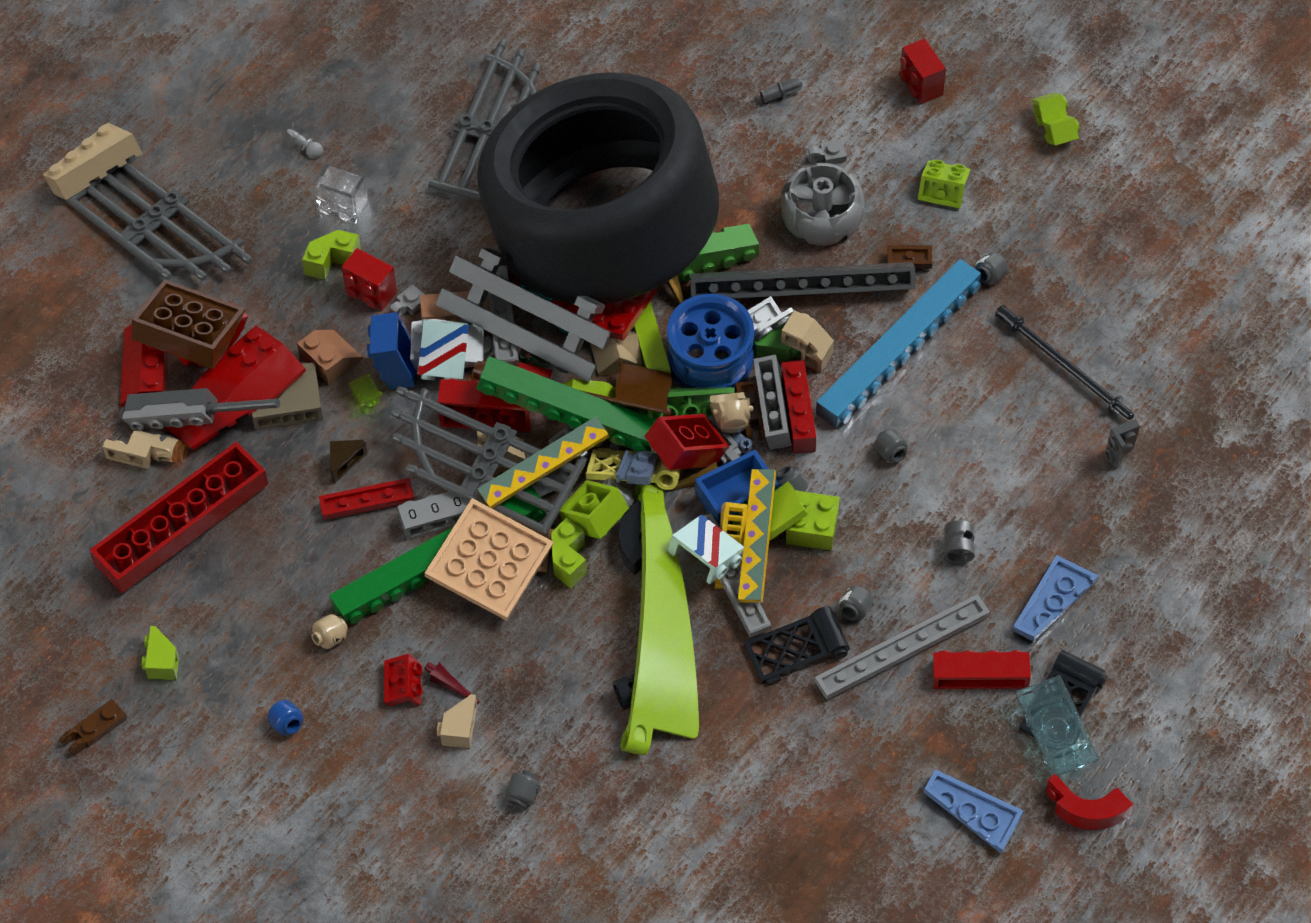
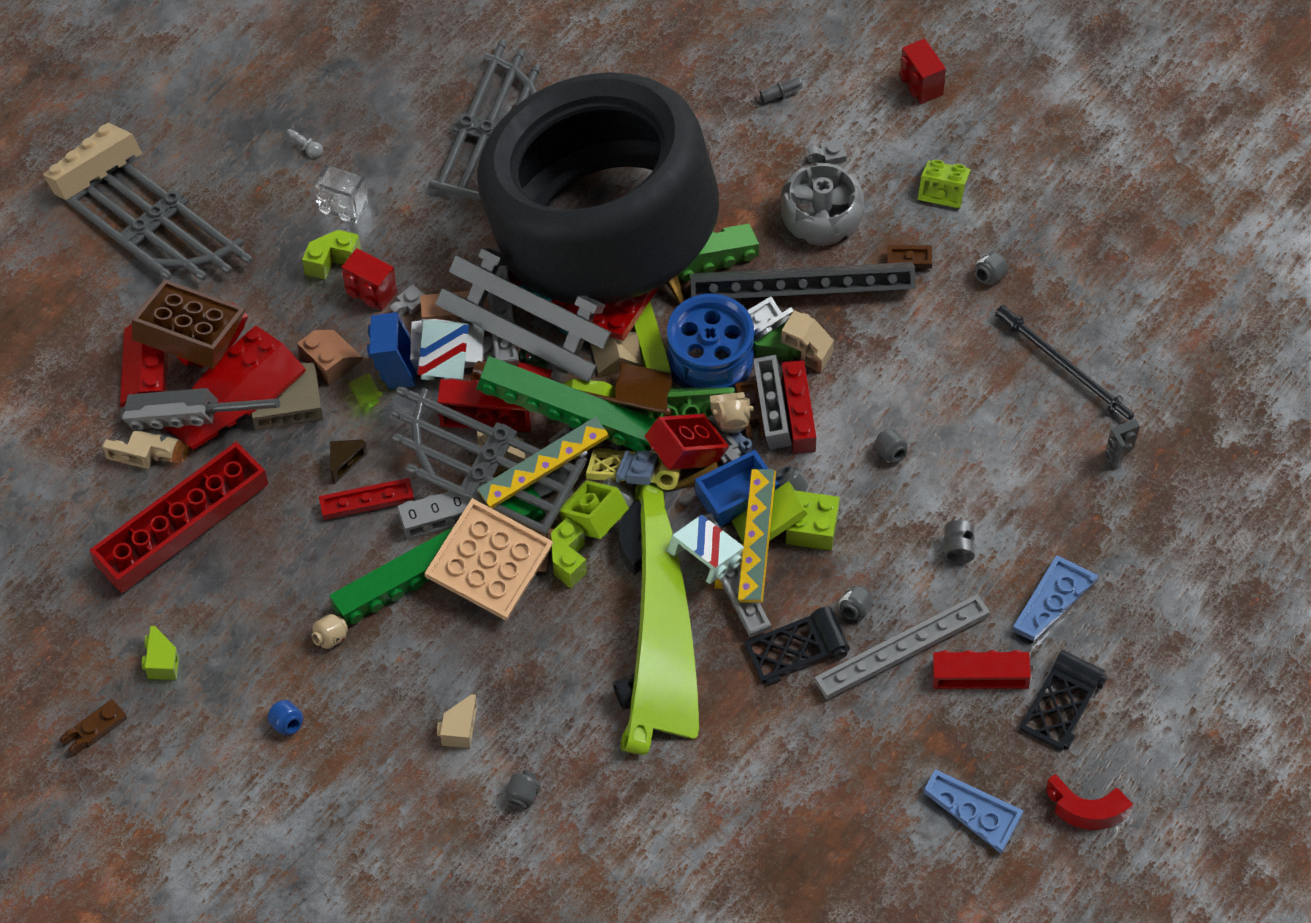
(402, 680): red bracket -> none
(441, 676): dark red piece -> none
(741, 519): yellow slope -> none
(898, 344): dark azure brick -> none
(1052, 114): lime brick -> none
(1056, 726): clear light blue slope -> none

